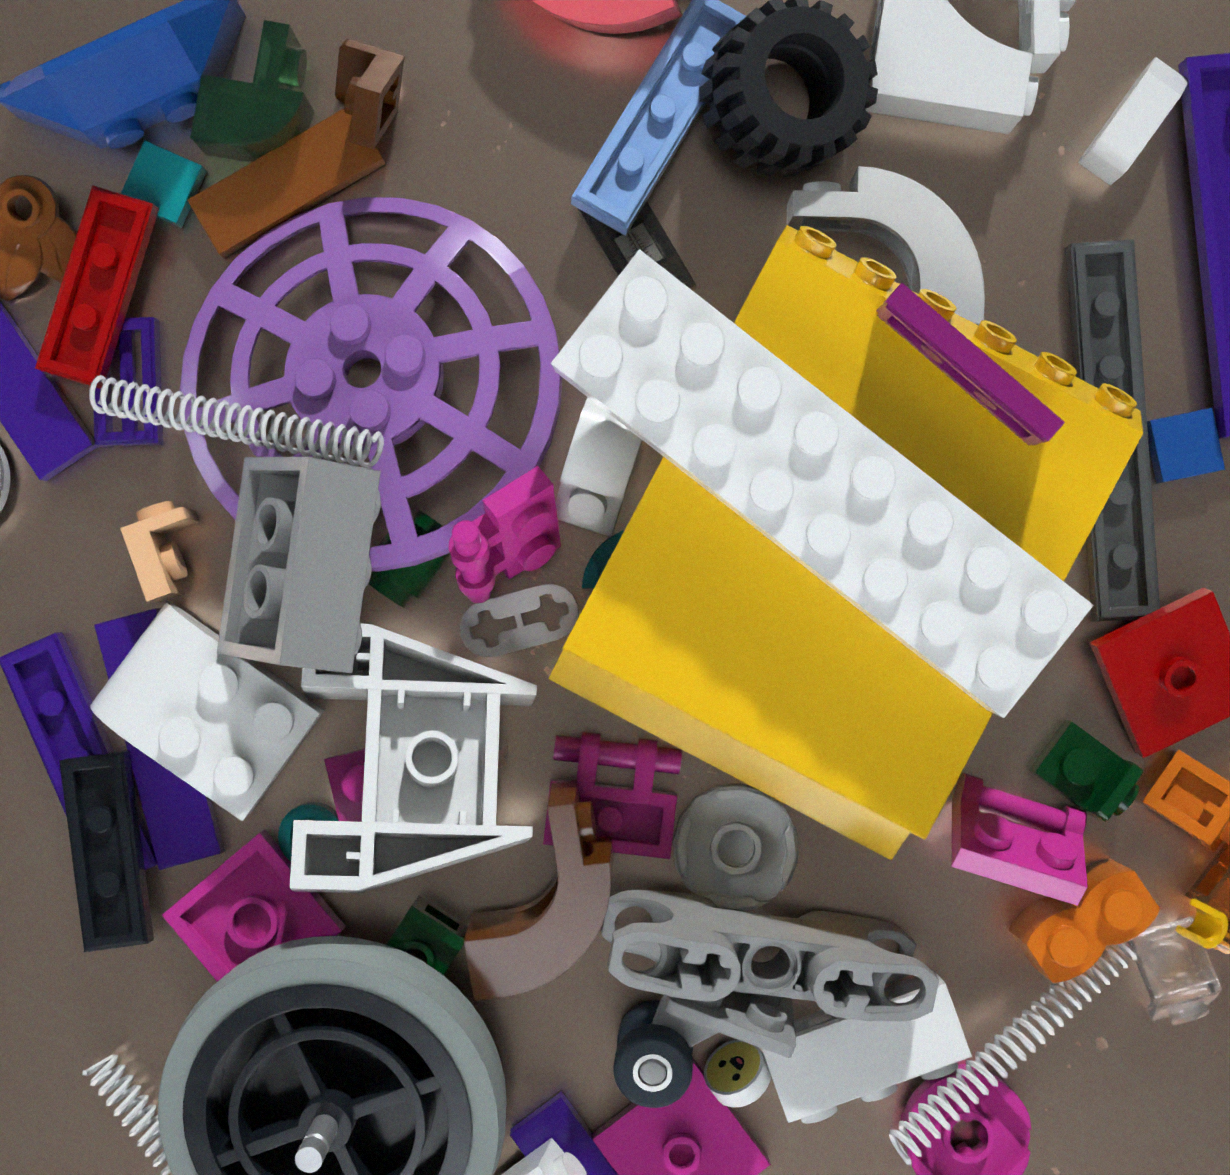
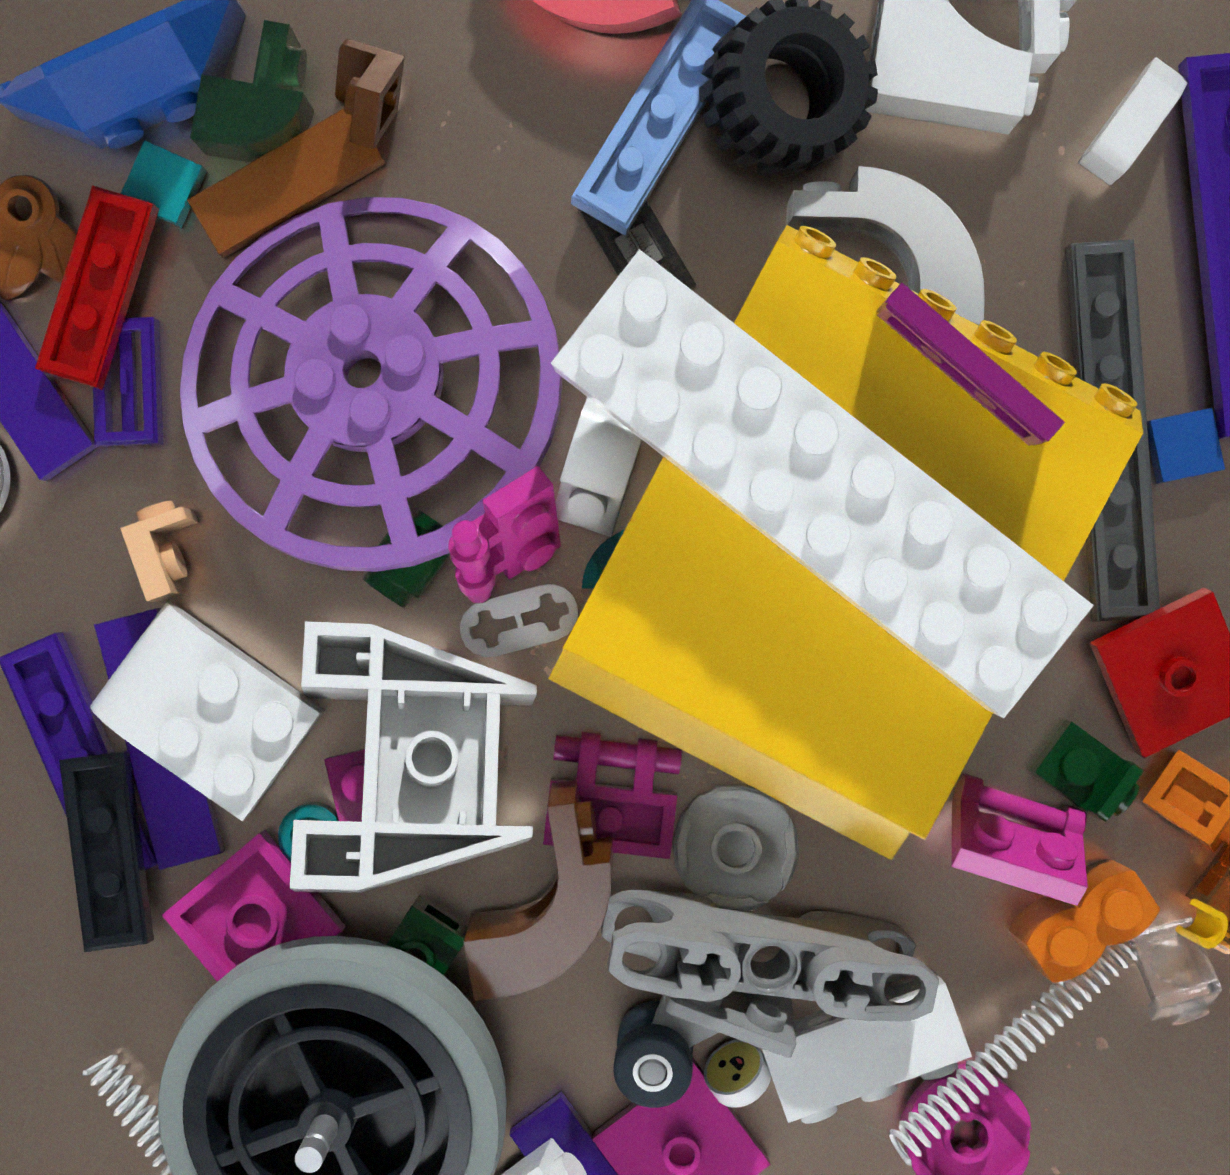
(261, 431): white piece -> none
(299, 562): light grey slope -> none

